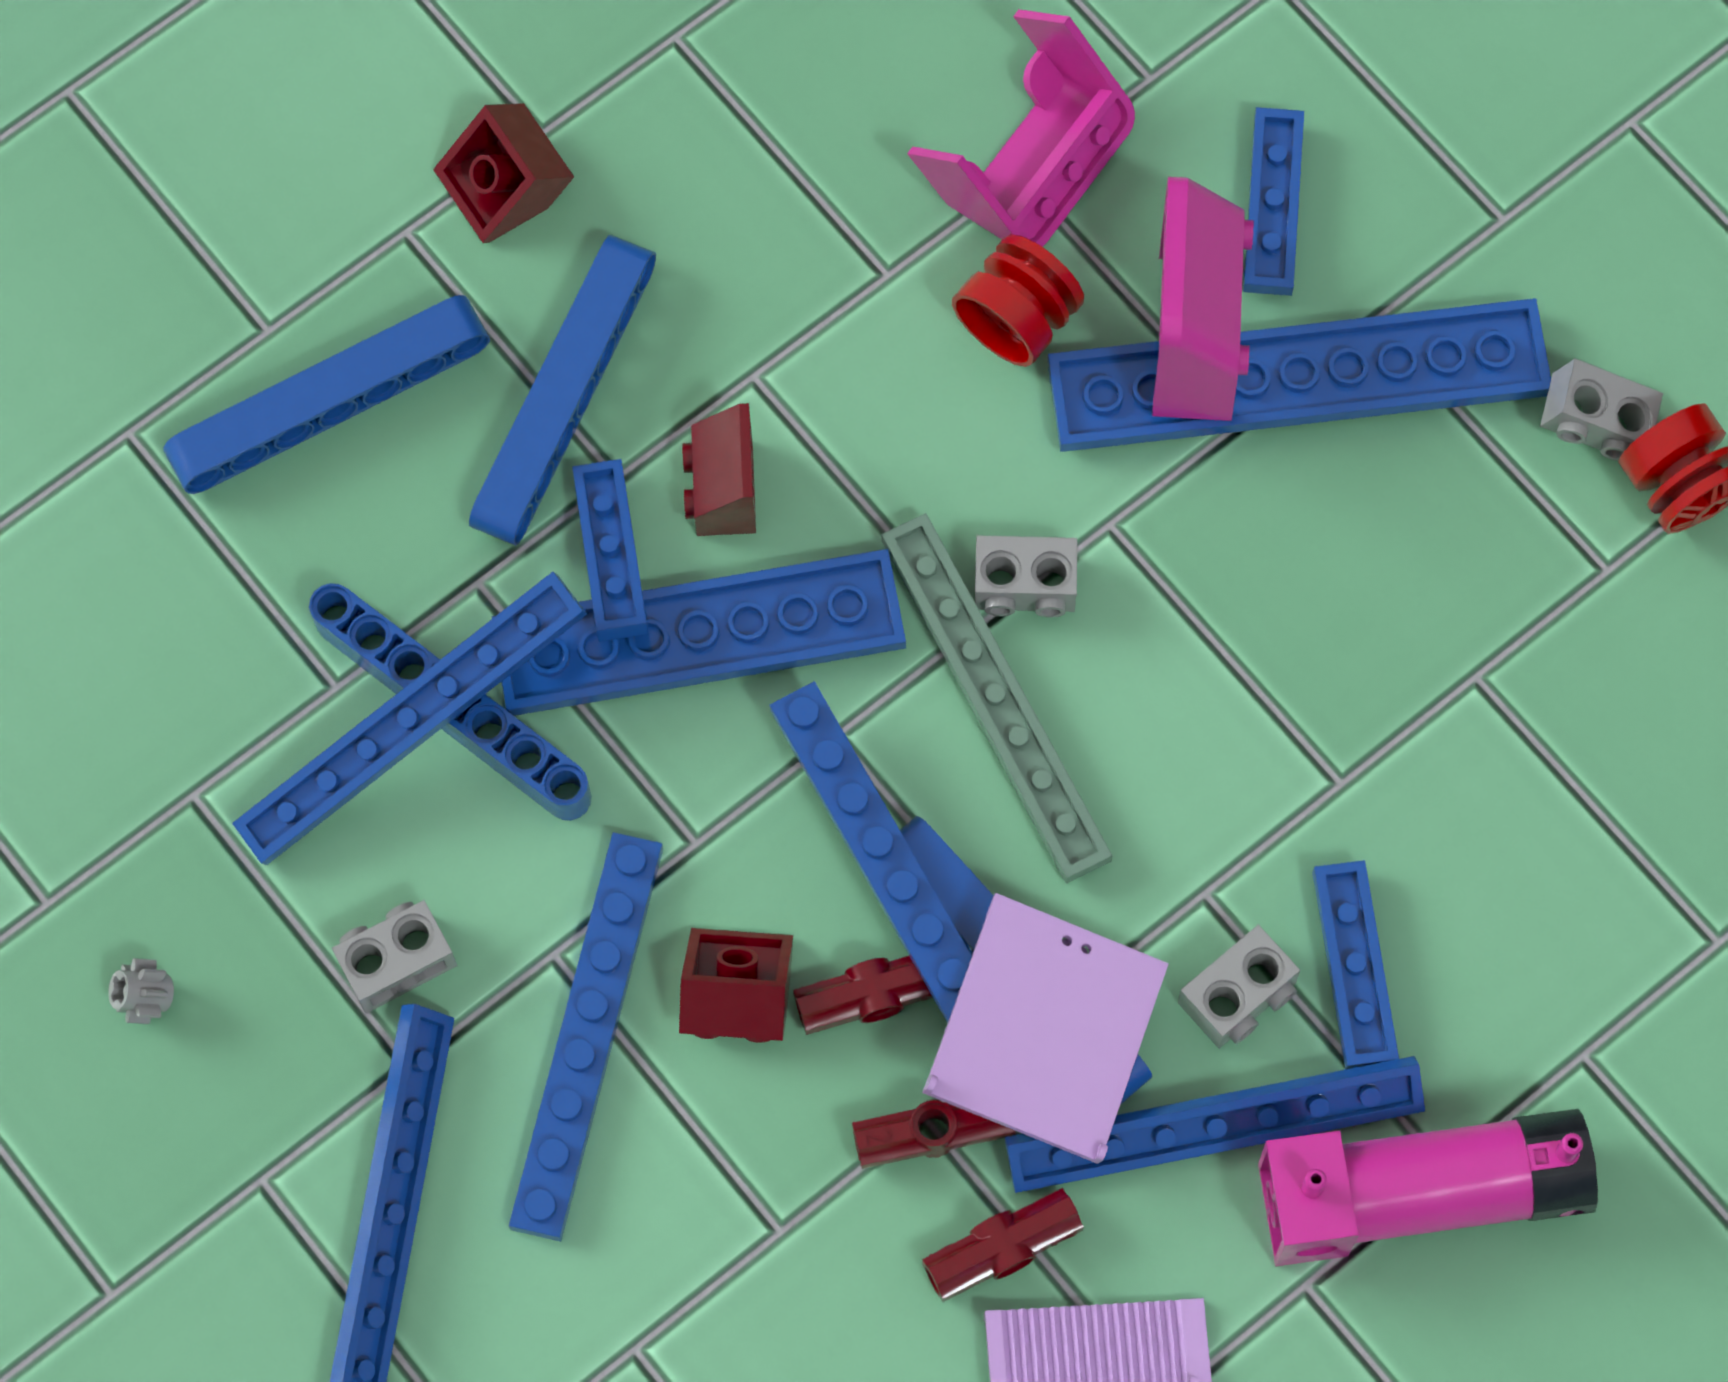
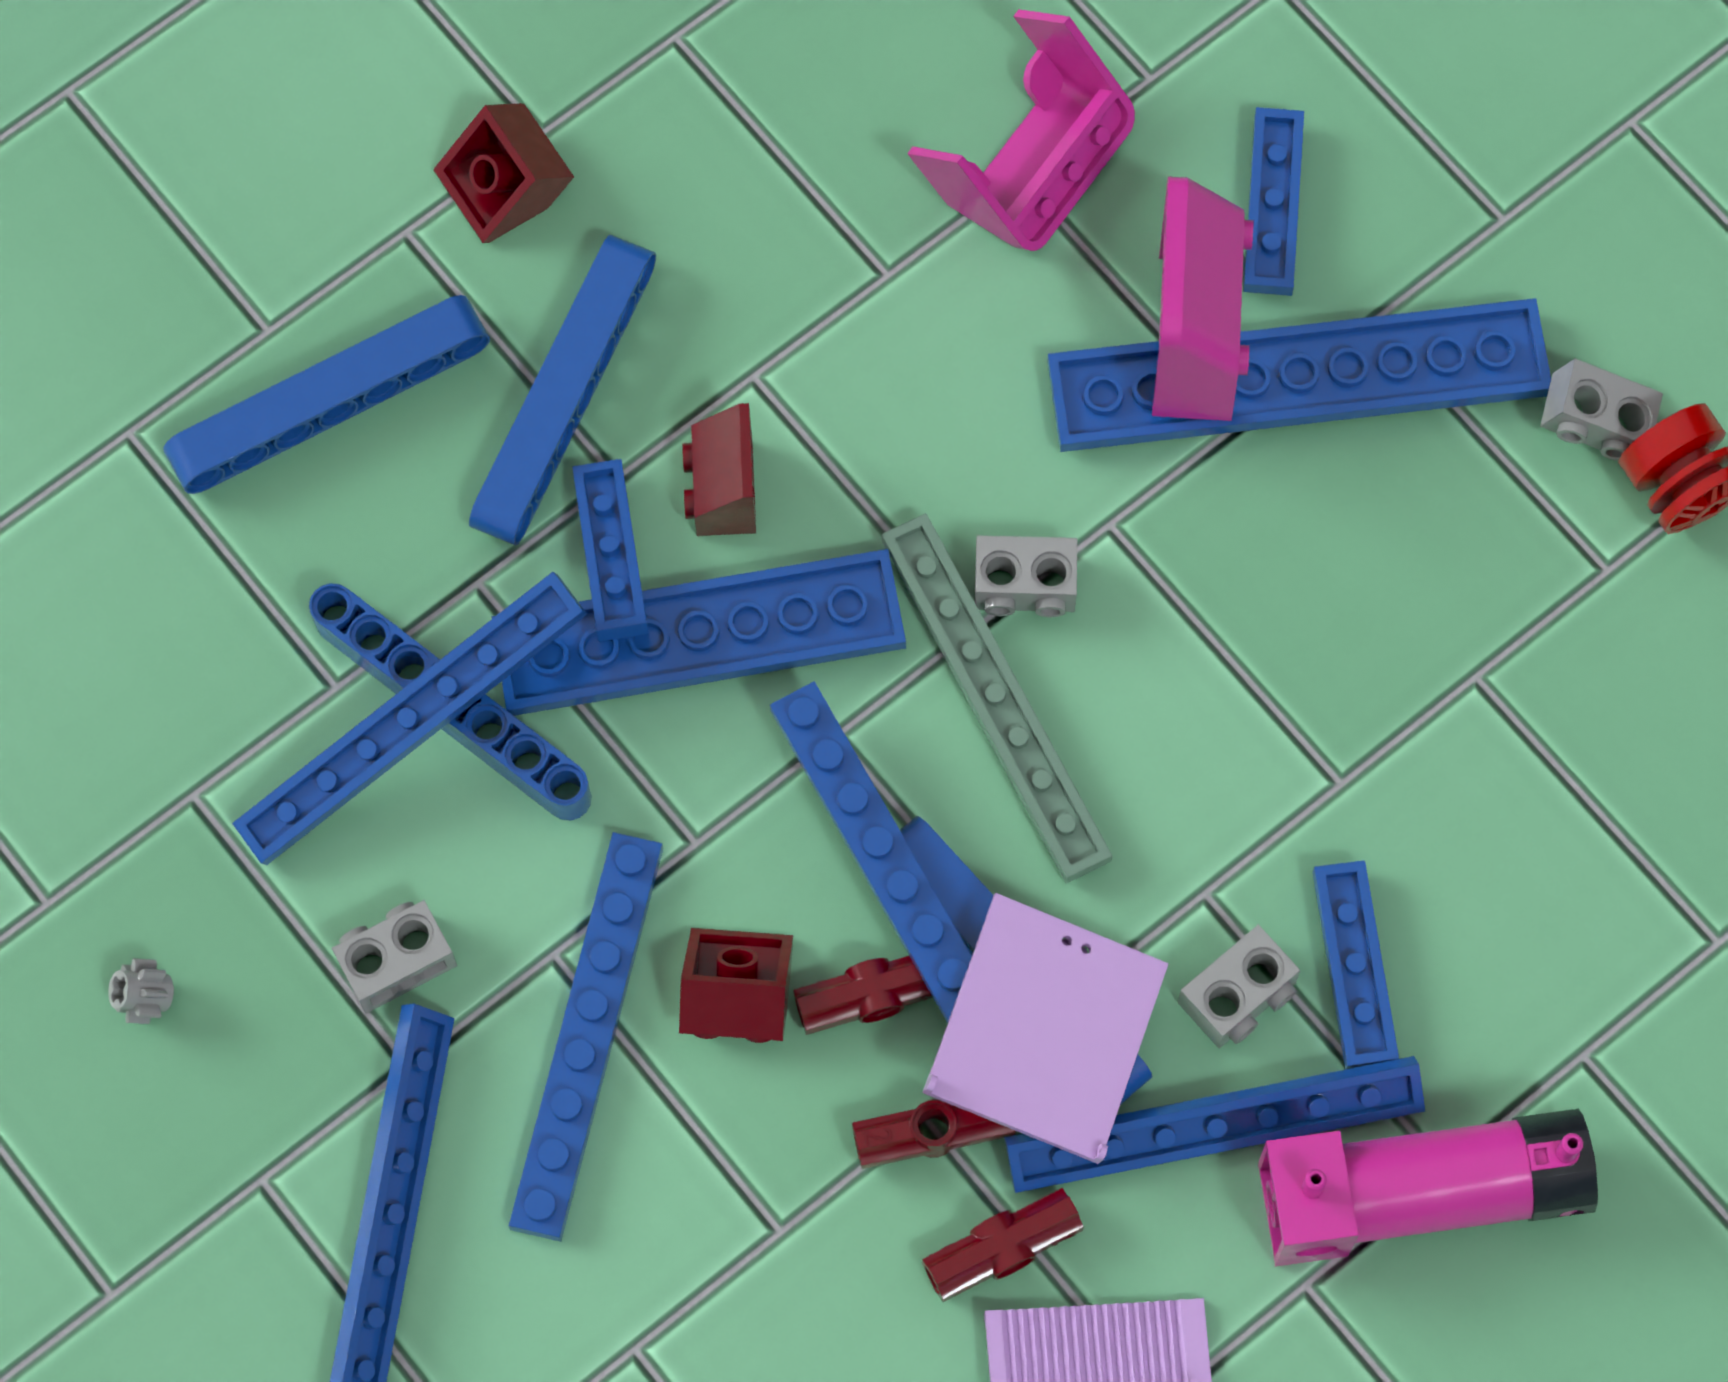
(1018, 300): red wheel -> none

